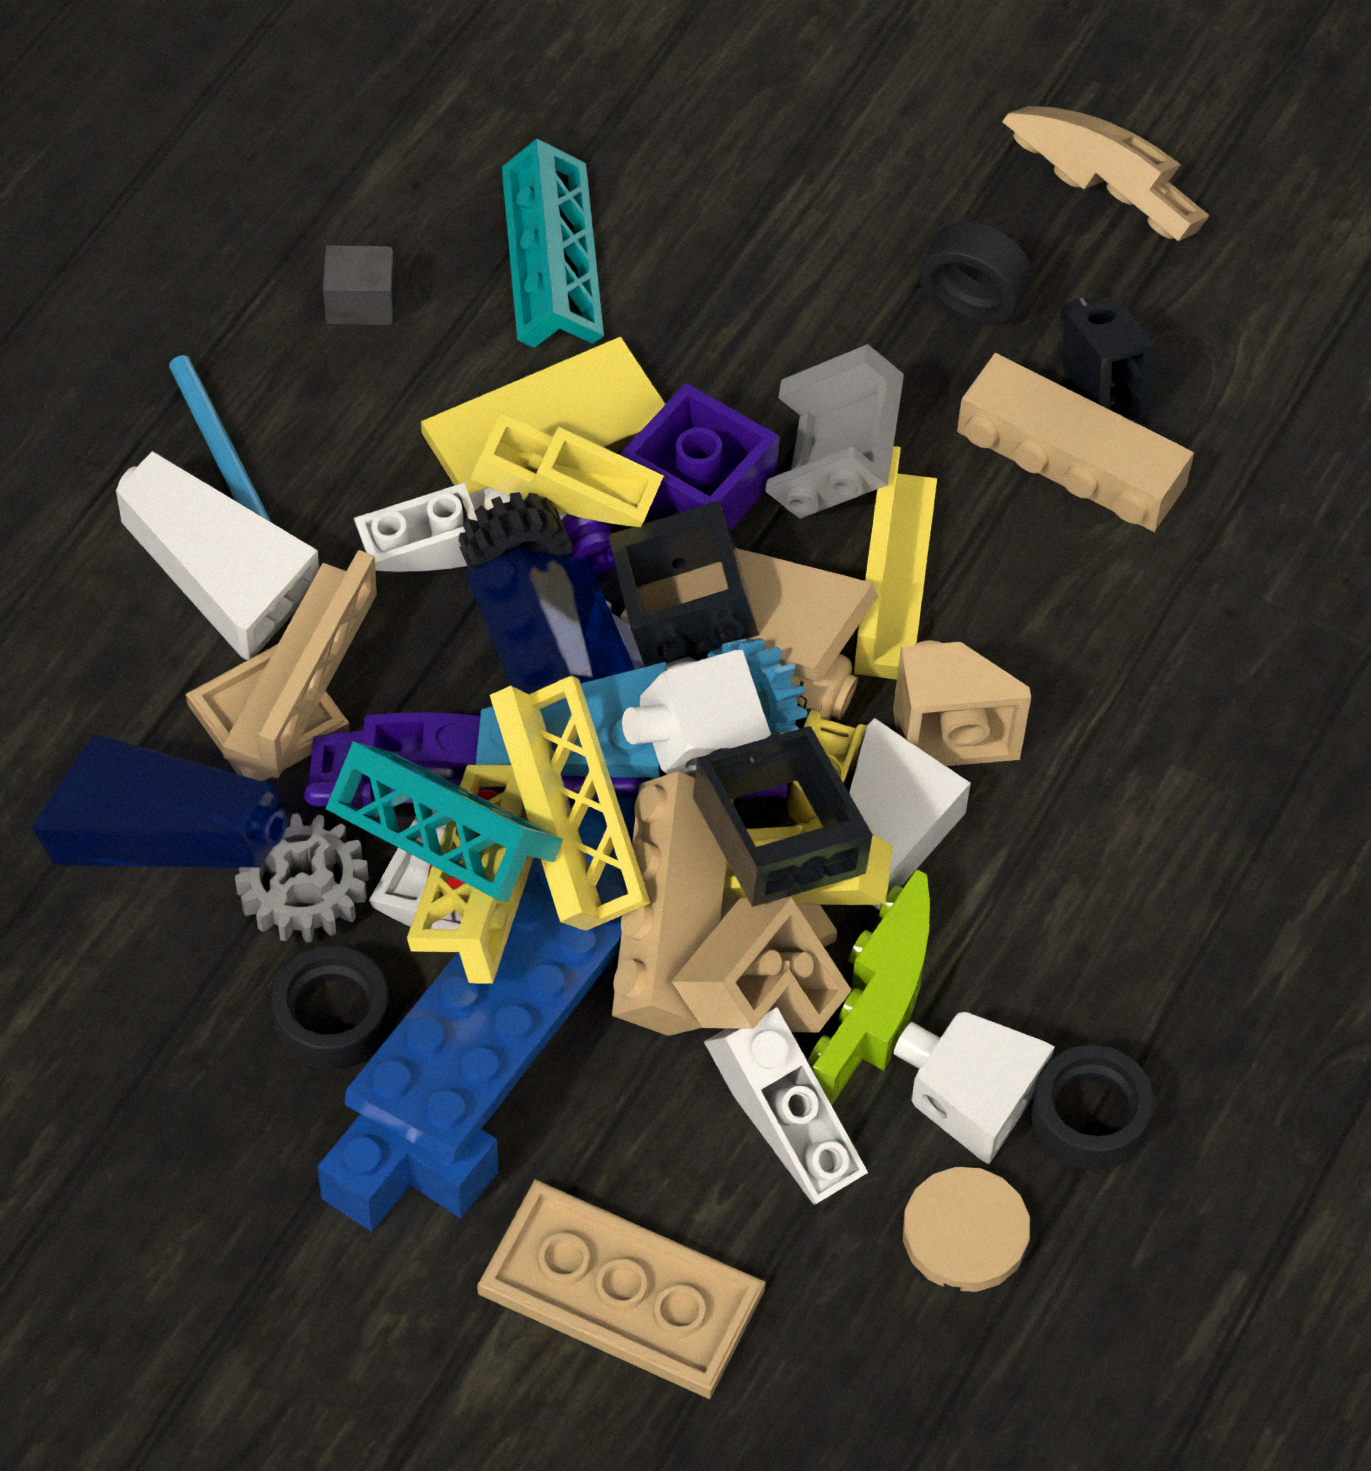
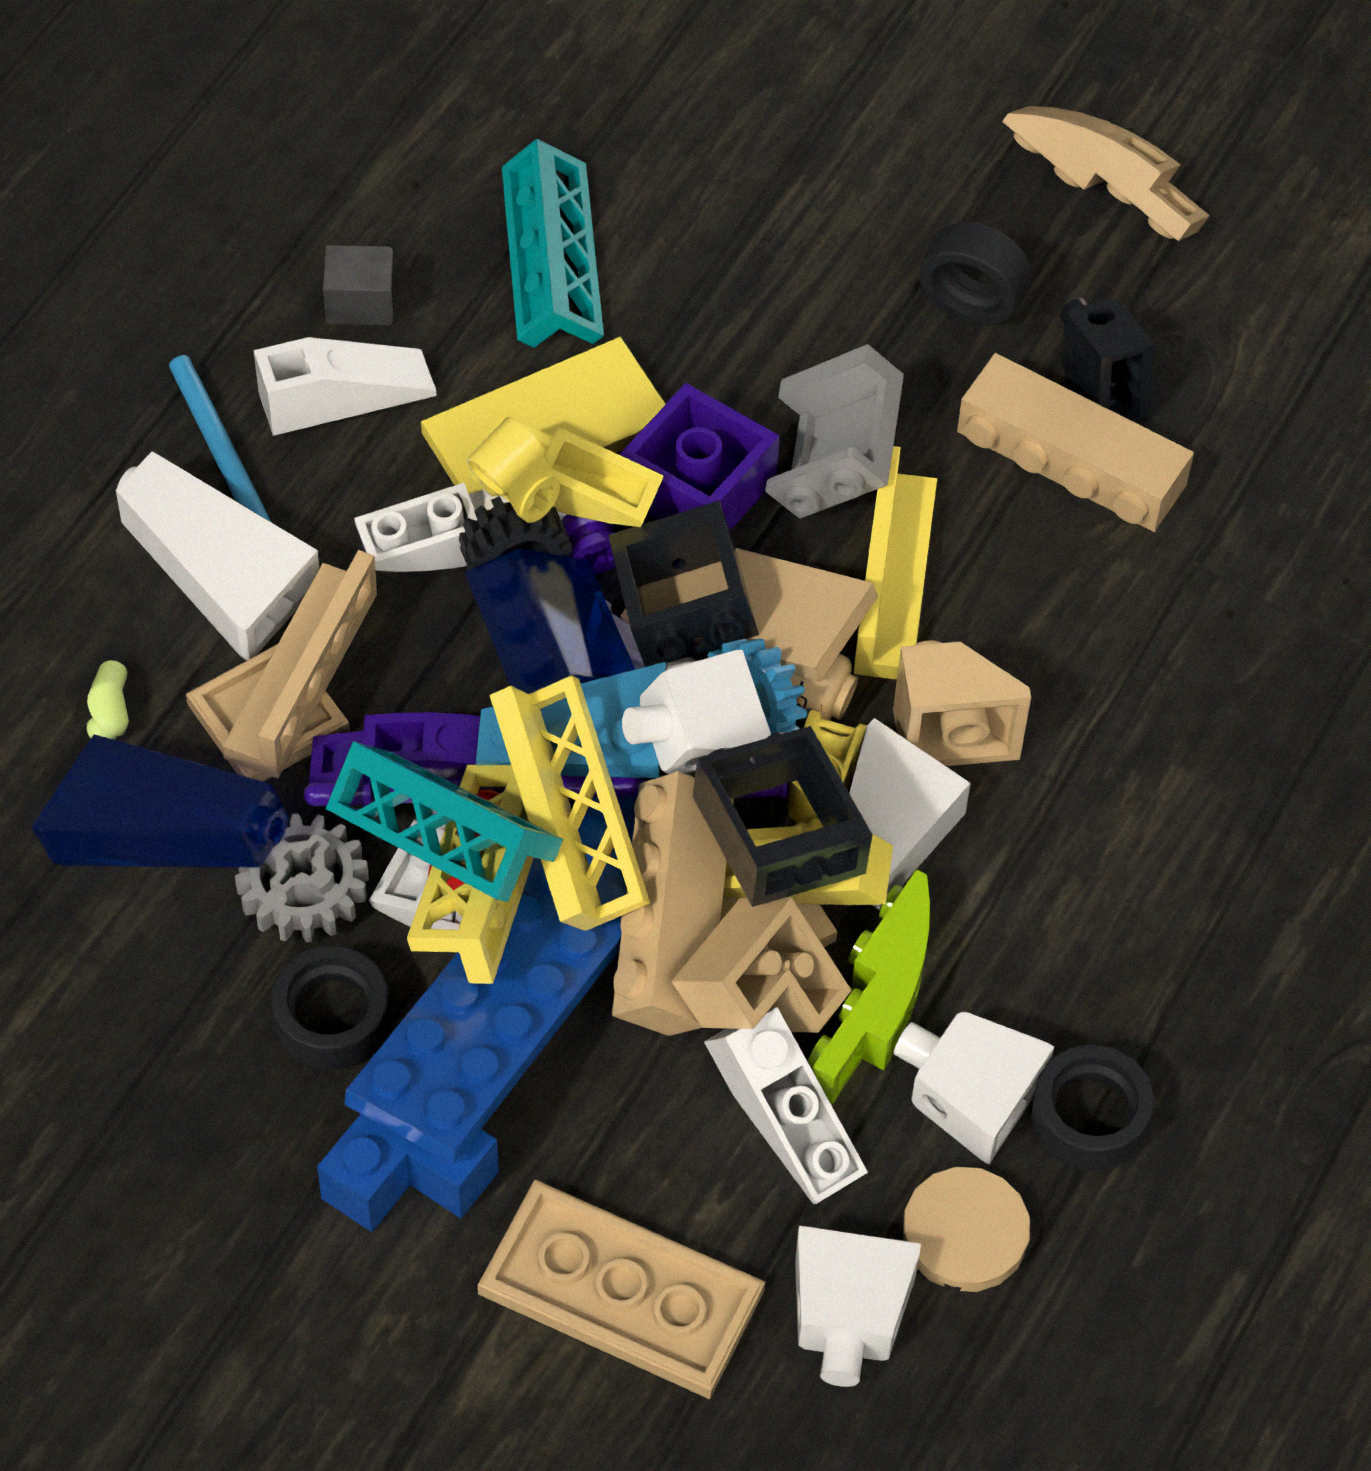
(107, 701): none -> yellowish green arm
(335, 379): none -> white slope
(515, 467): none -> light yellow piece
(851, 1297): none -> white torso

